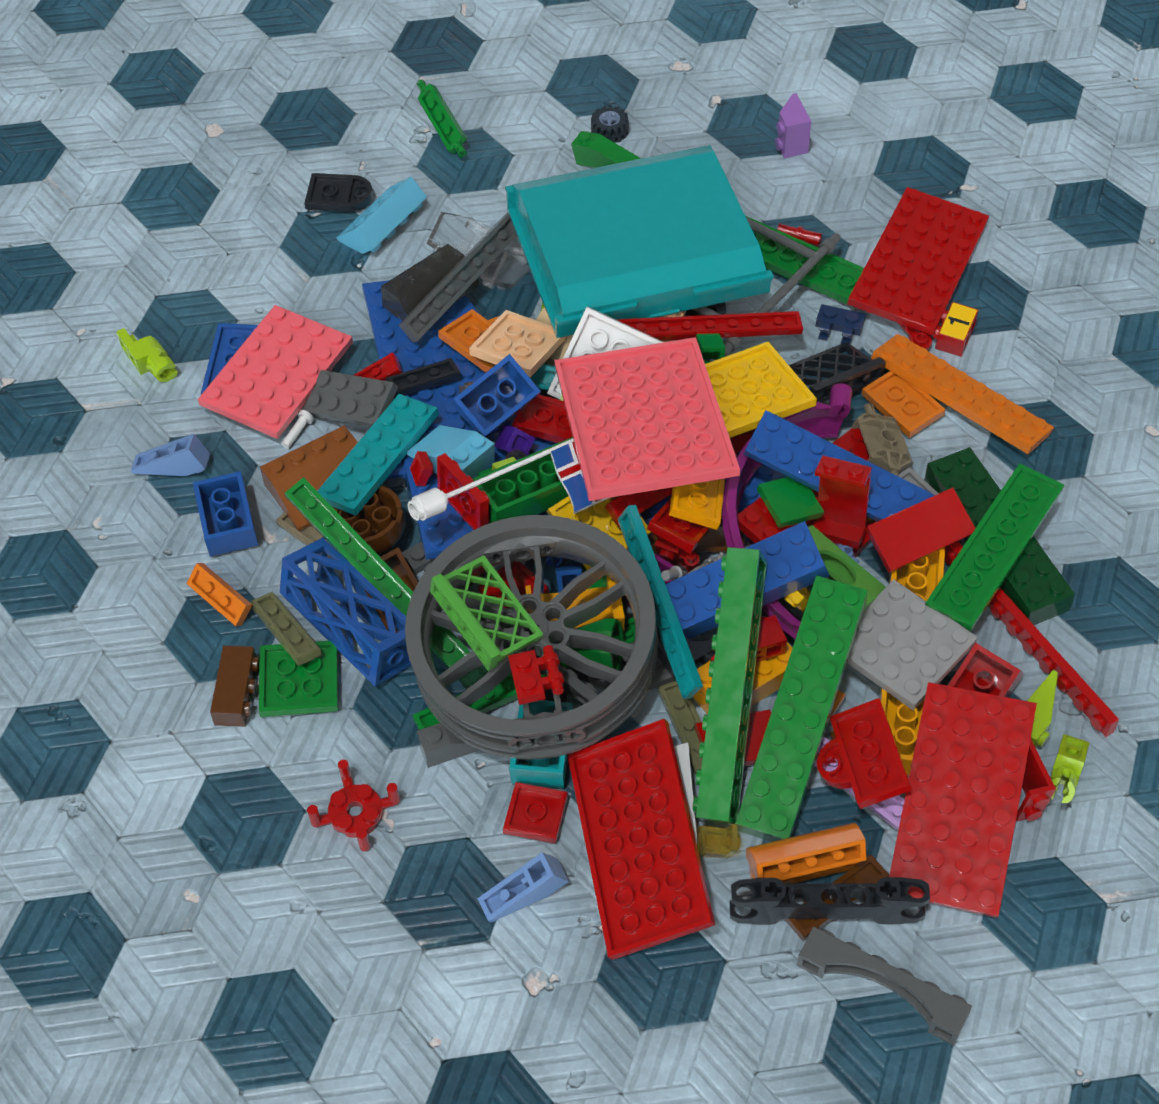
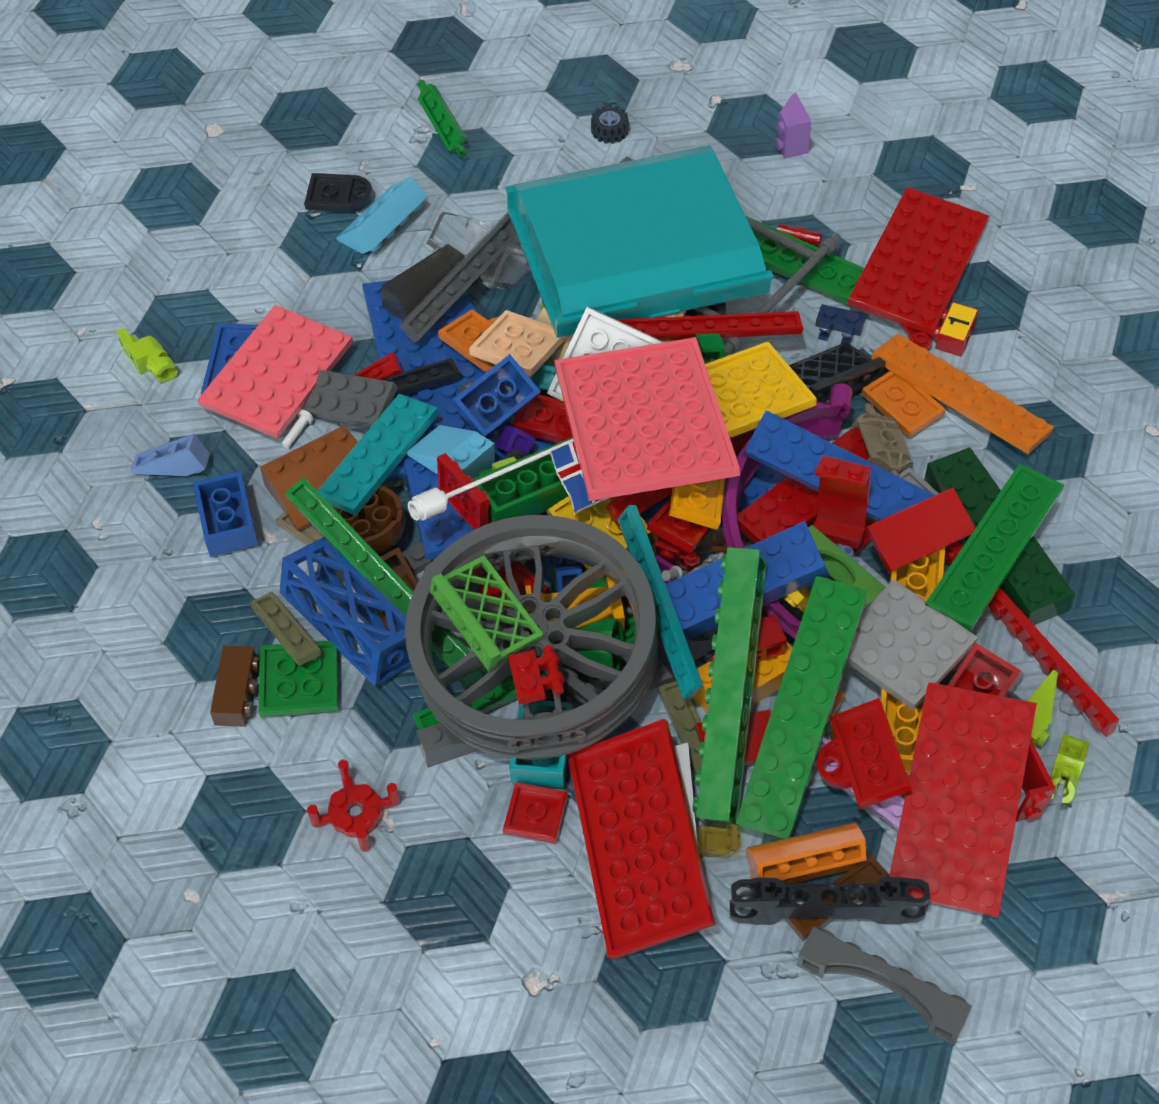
(219, 594): orange plate -> none
(421, 468): red plate -> none
(524, 887): medium blue slope -> none
(598, 151): green slope -> none
(789, 501): green tile -> none

